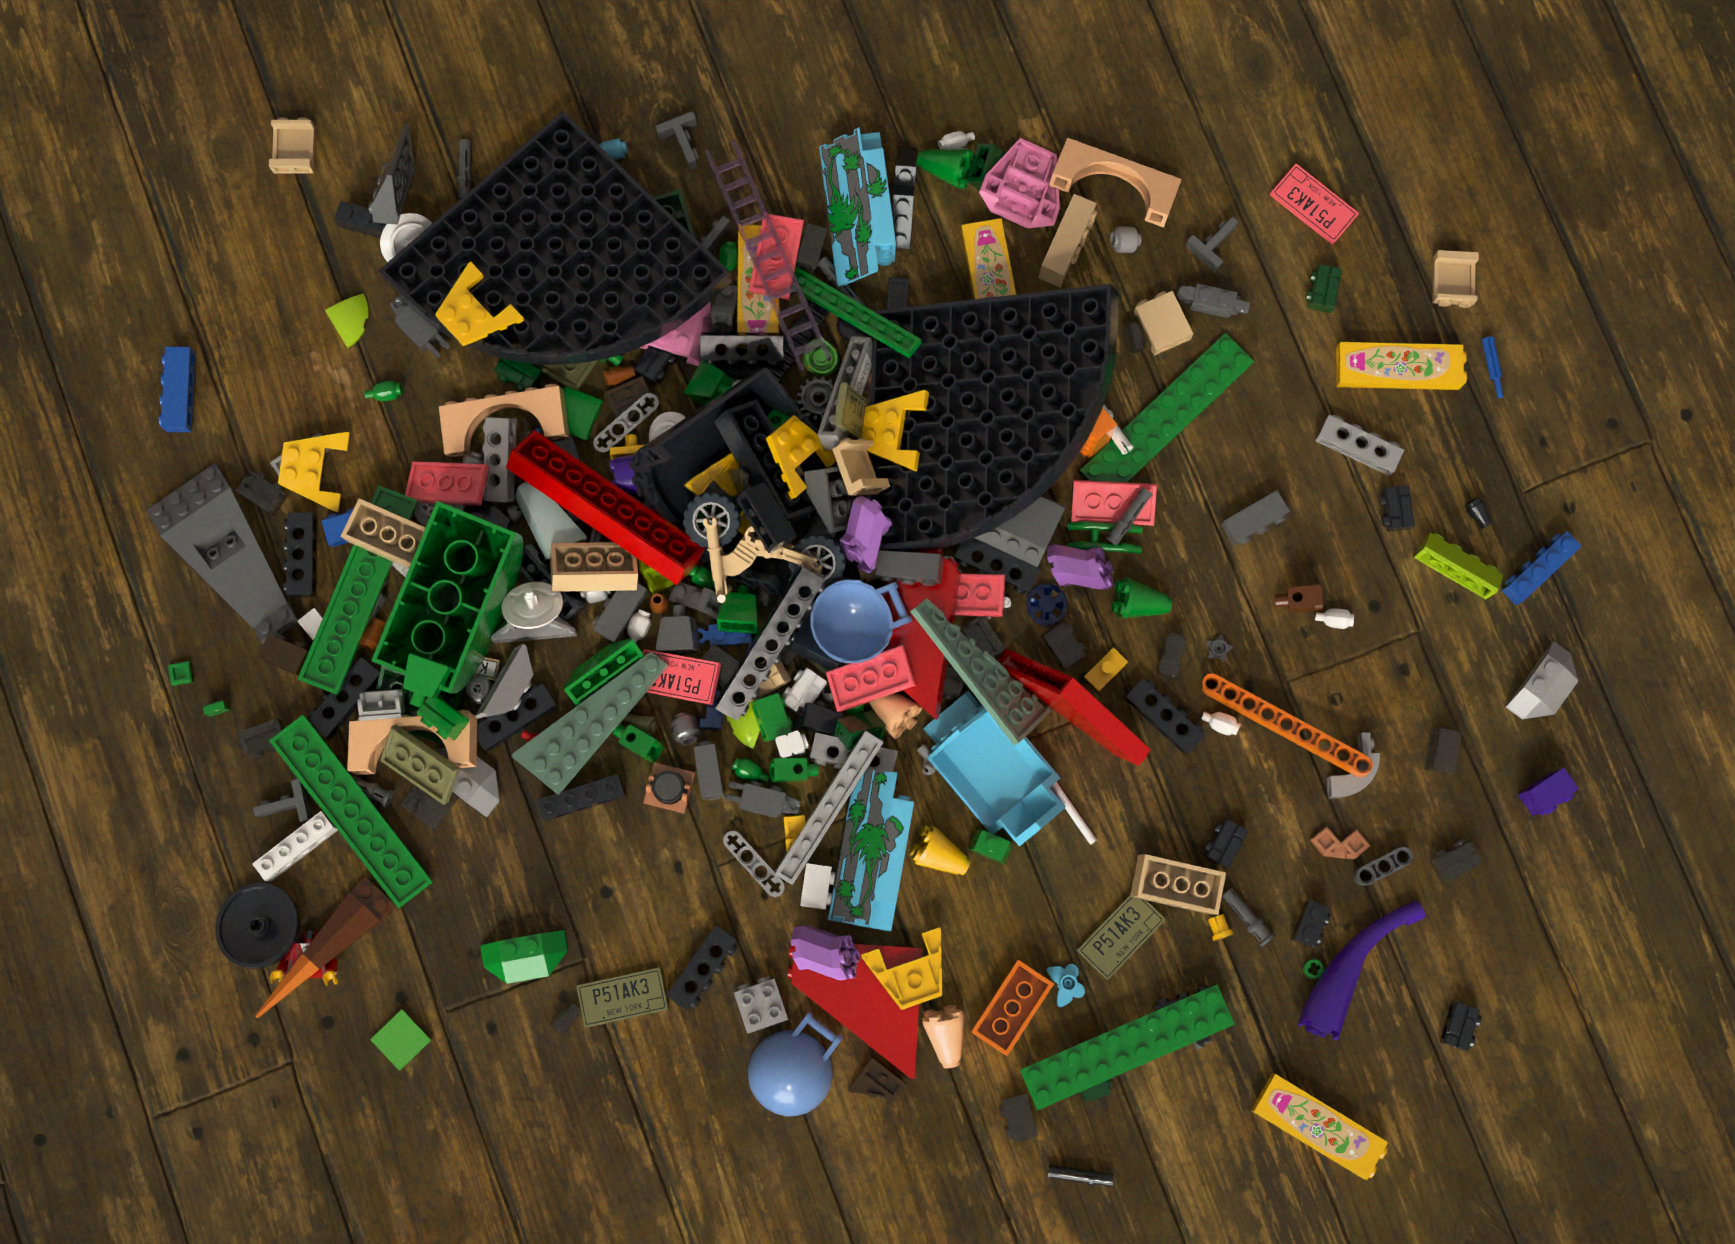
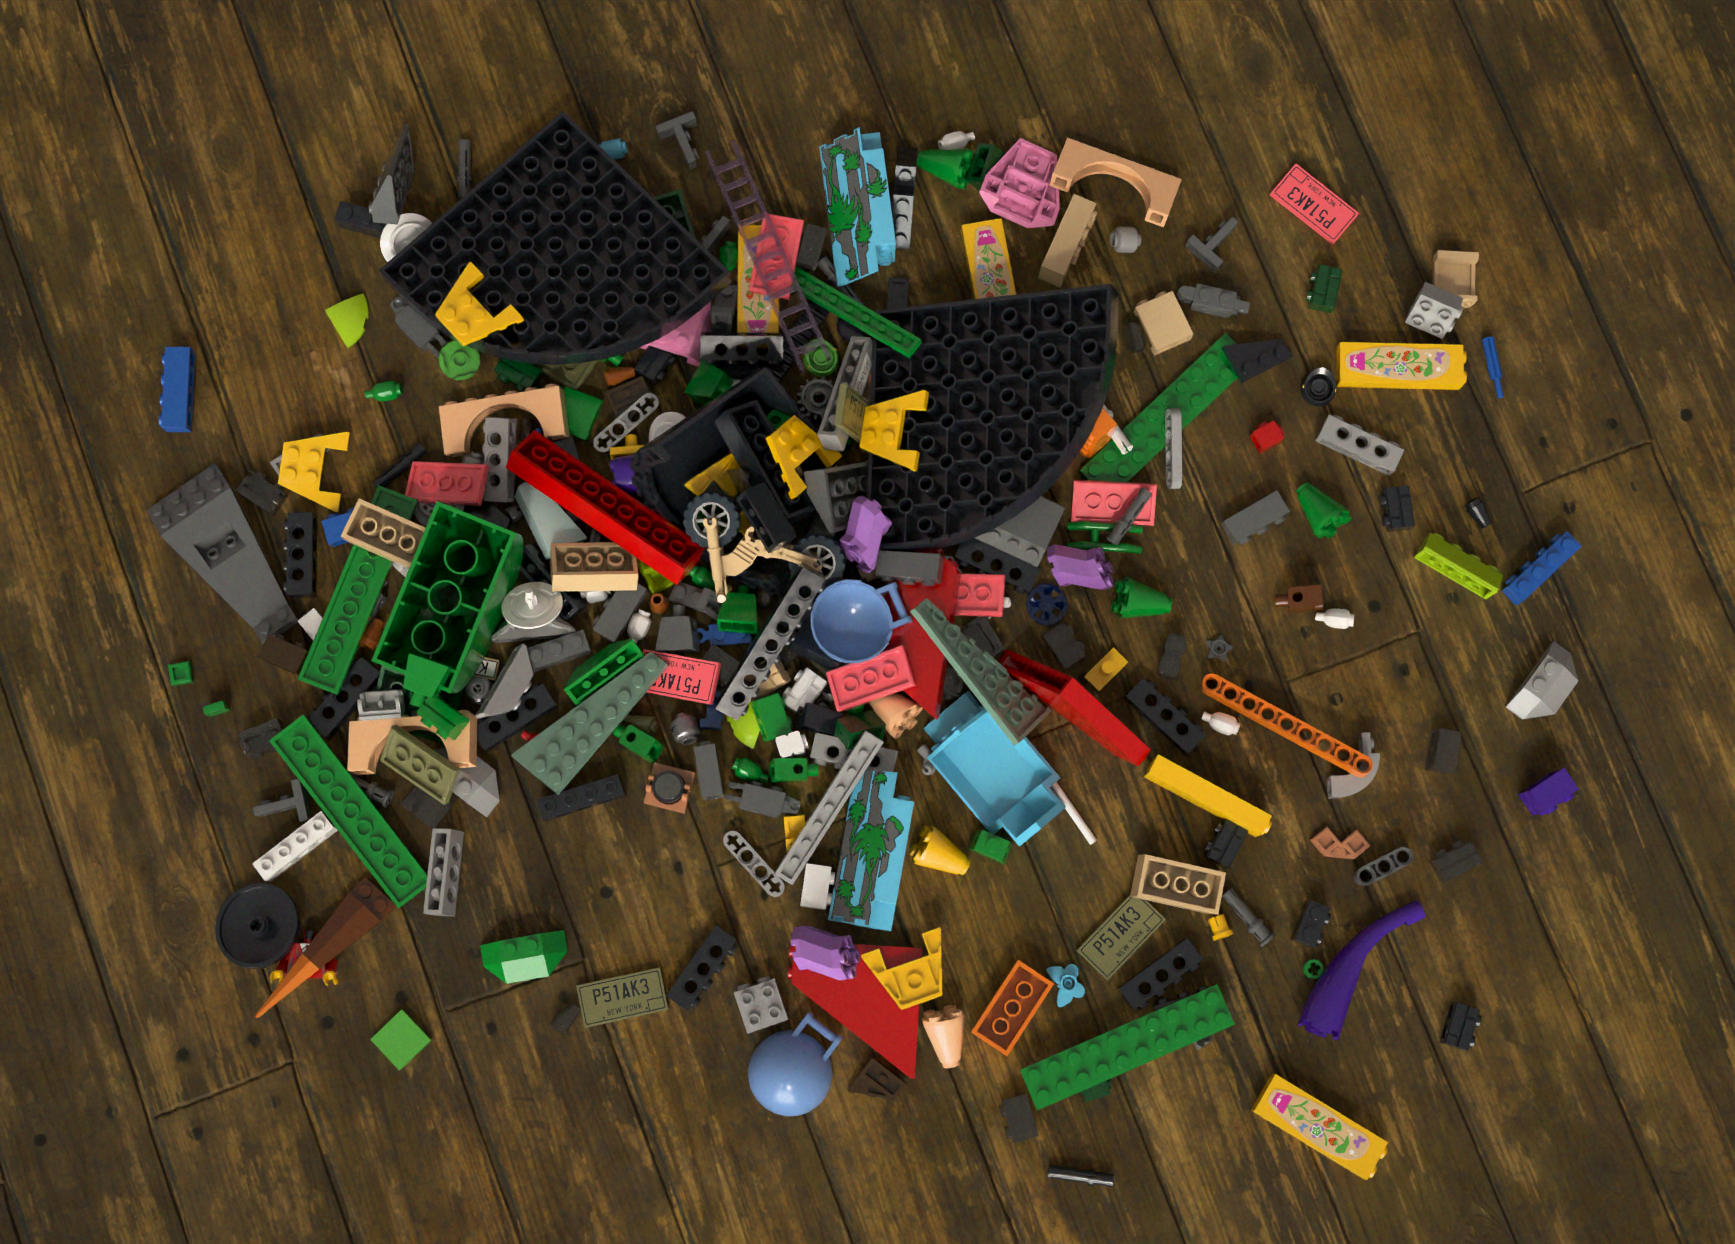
(293, 146): tan panel -> none
(399, 466): none -> black pin
(443, 872): none -> light grey brick
(458, 361): none -> bright green tile
(559, 650): none -> dark grey brick
(857, 467): tan panel -> none
(1130, 988): none -> black brick
(1173, 448): none -> light grey beam
(1208, 796): none -> yellow brick
(1256, 357): none -> black wing
(1267, 436): none -> red brick
(1318, 387): none -> black piece
(1321, 511): none -> green cone
(1434, 310): none -> light grey brick

